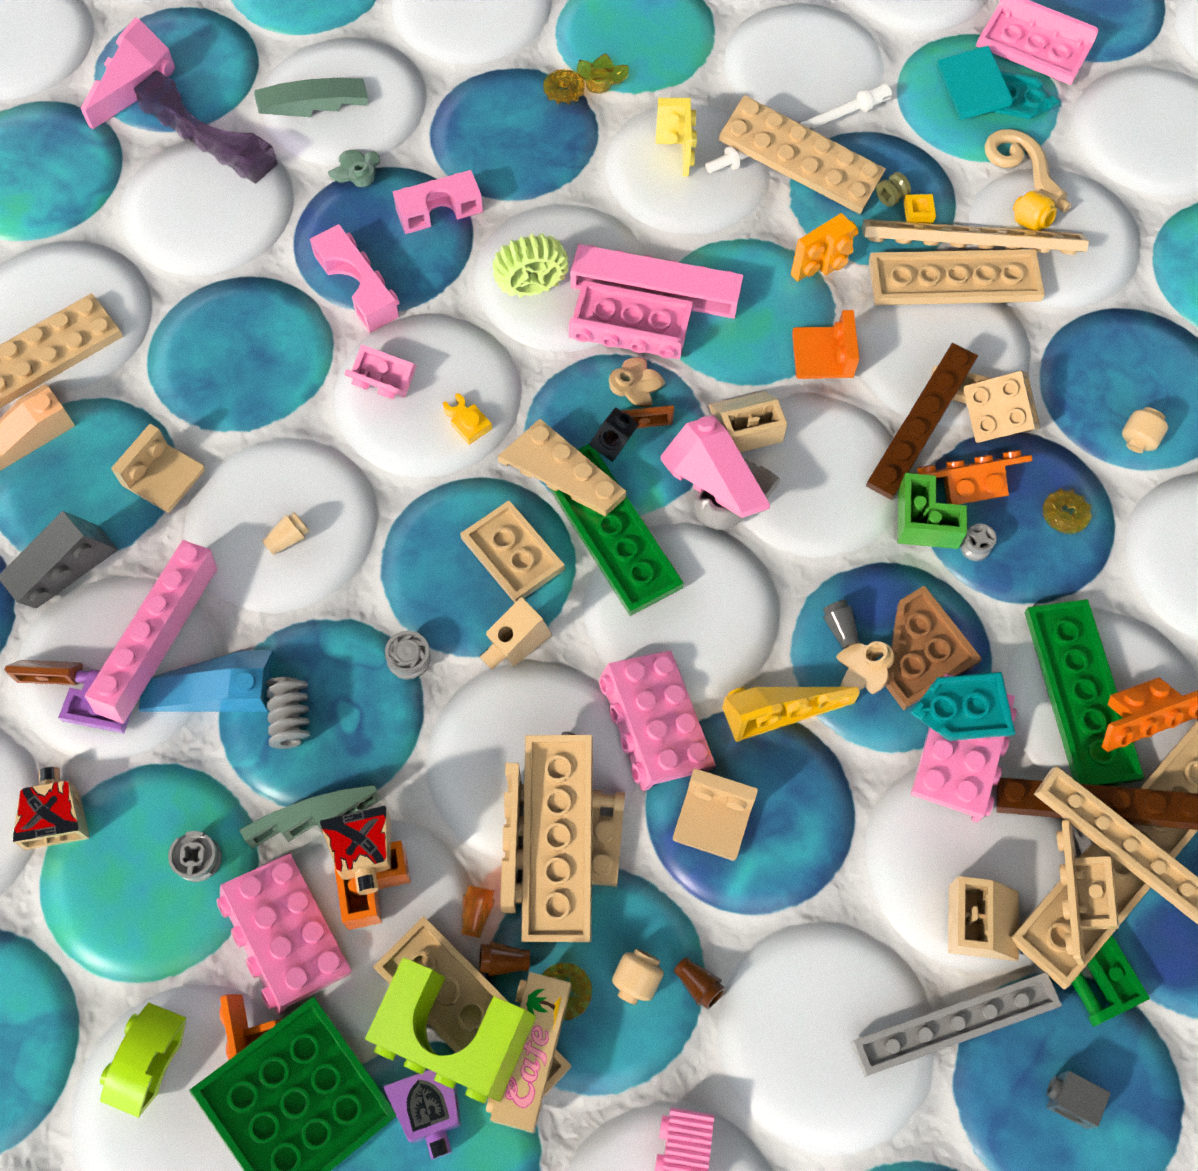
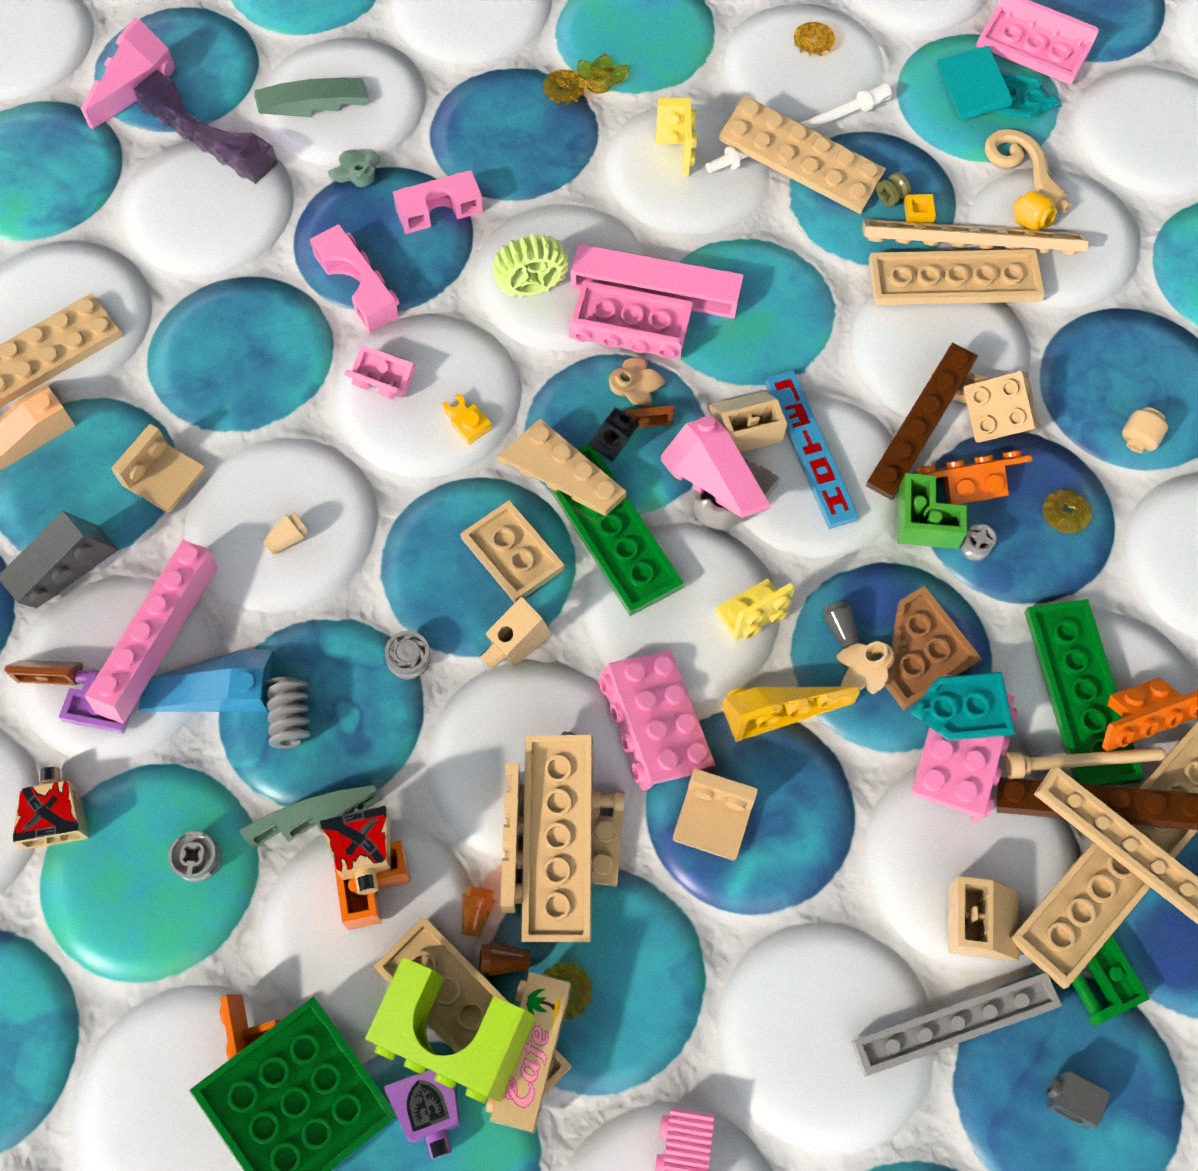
(142, 1059): lime brick -> none
(282, 933): bright pink bracket -> none
(637, 976): tan head -> none
(700, 983): reddish brown cone -> none
(755, 608): none -> light yellow bracket
(805, 33): none -> clear yellow gear
(812, 451): none -> dark azure tile
(824, 248): light orange plate -> none
(826, 350): orange bracket -> none
(1018, 764): none -> tan piece
(1090, 893): tan bracket -> none

